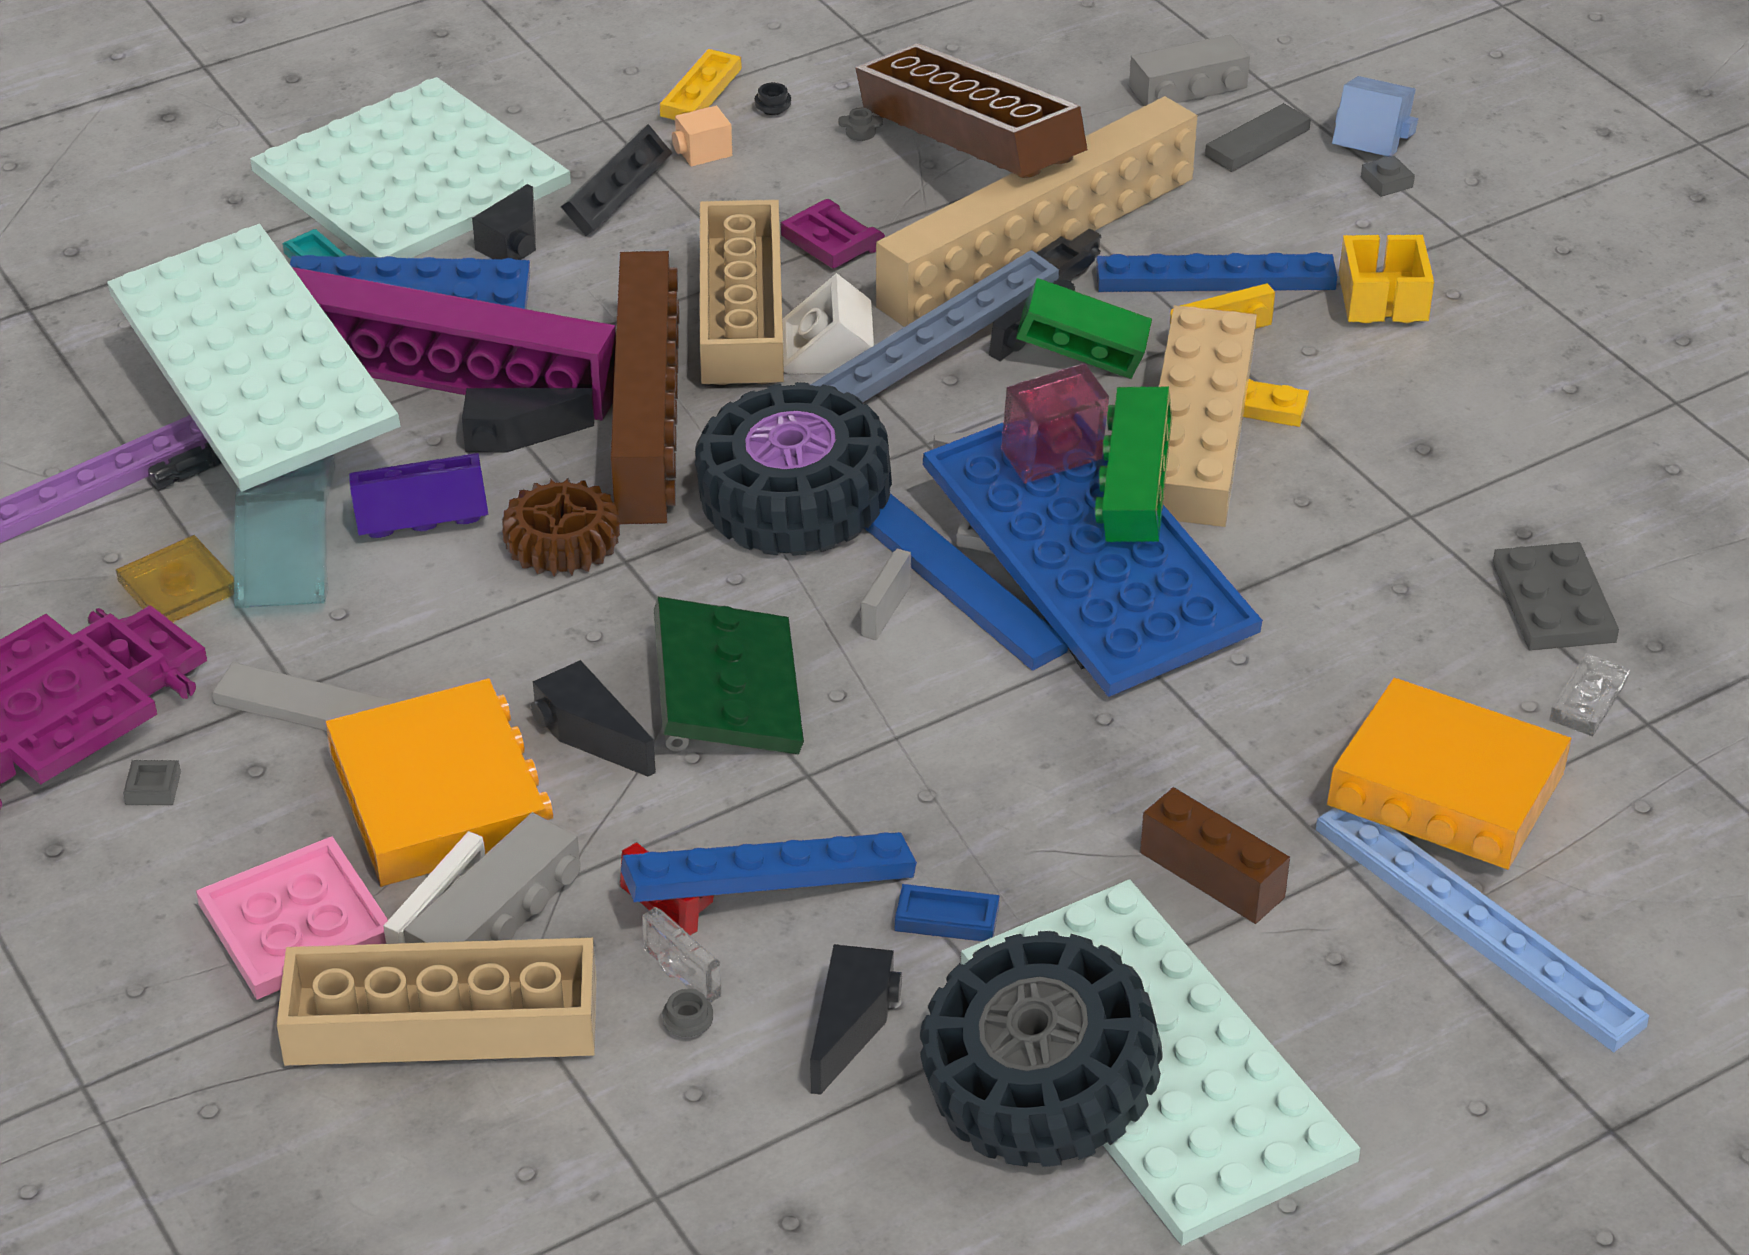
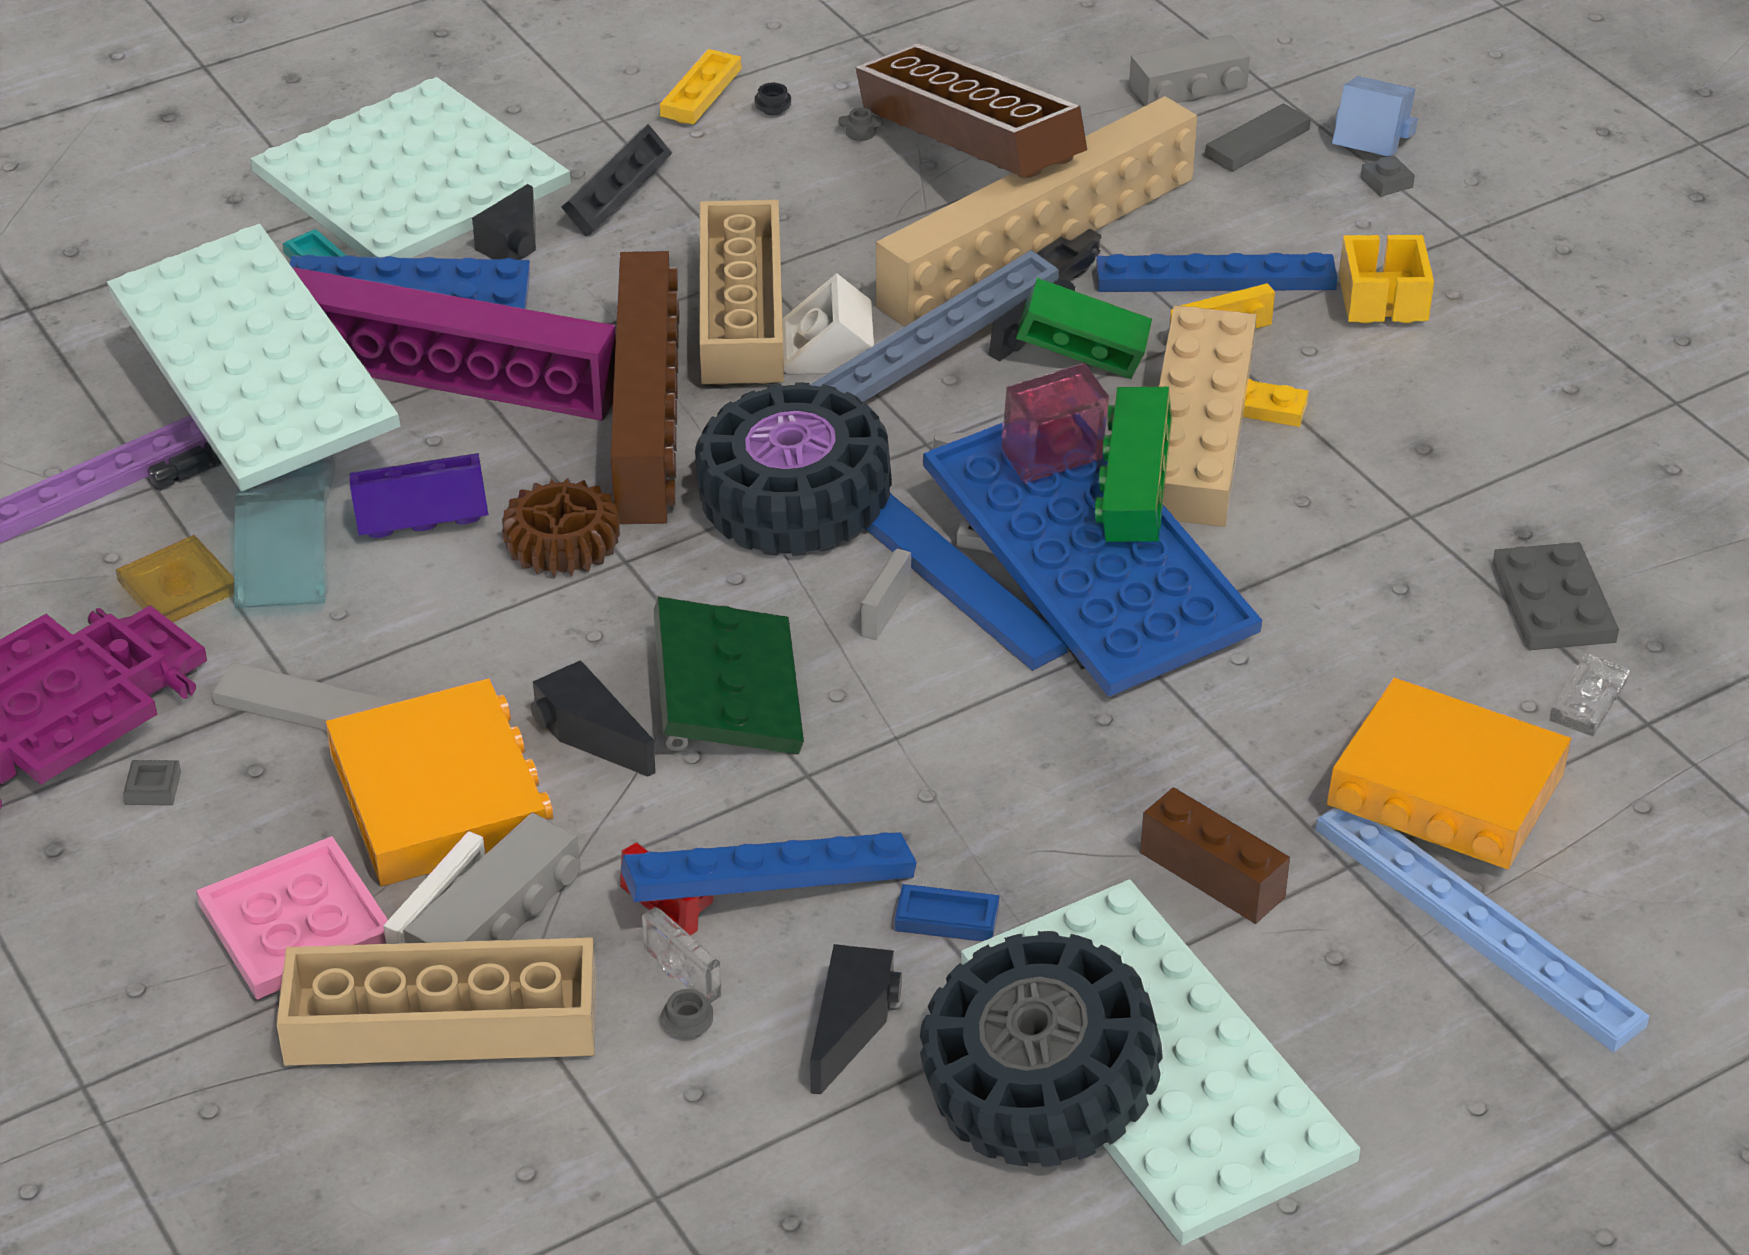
(523, 416): black slope -> none
(702, 136): light nougat brick -> none
(830, 233): magenta plate -> none

